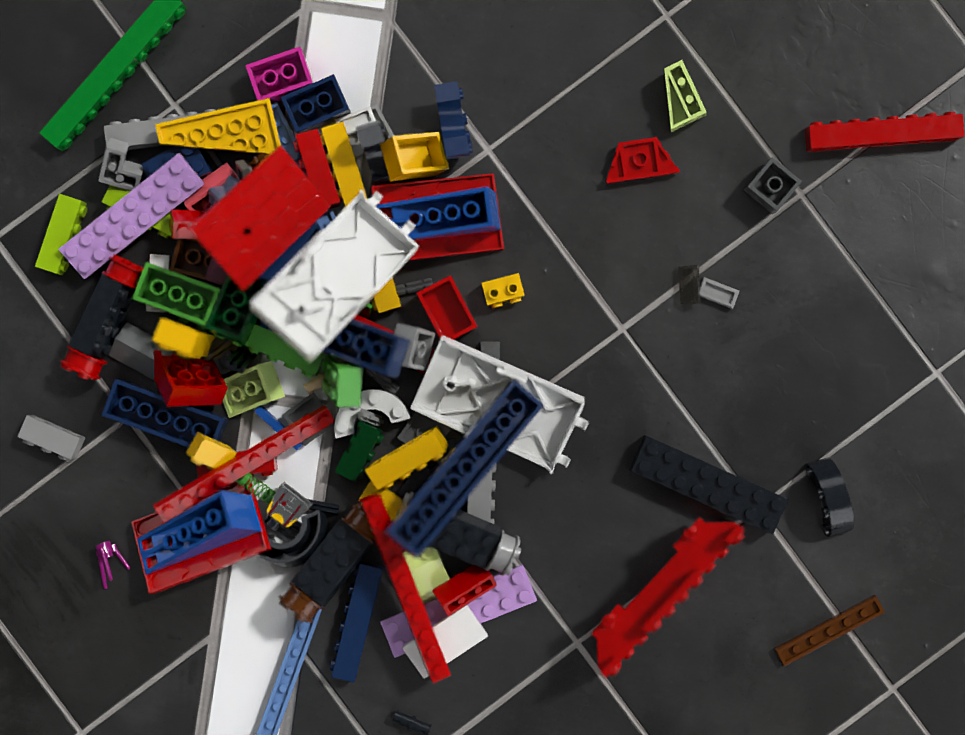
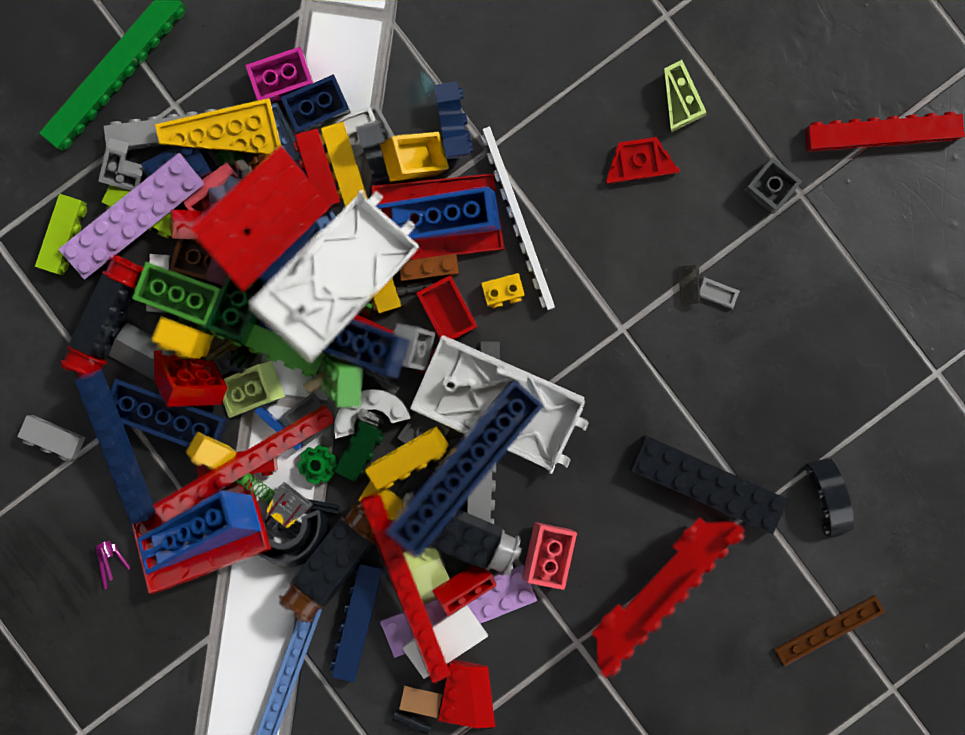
(115, 446): none -> dark blue brick
(228, 157): none -> slope
(317, 464): none -> green plant
(420, 701): none -> medium nougat brick
(428, 84): none -> clear light blue slope
(429, 268): none -> dark orange brick
(467, 696): none -> red wedge
(514, 211): none -> white plate
(549, 555): none -> coral brick

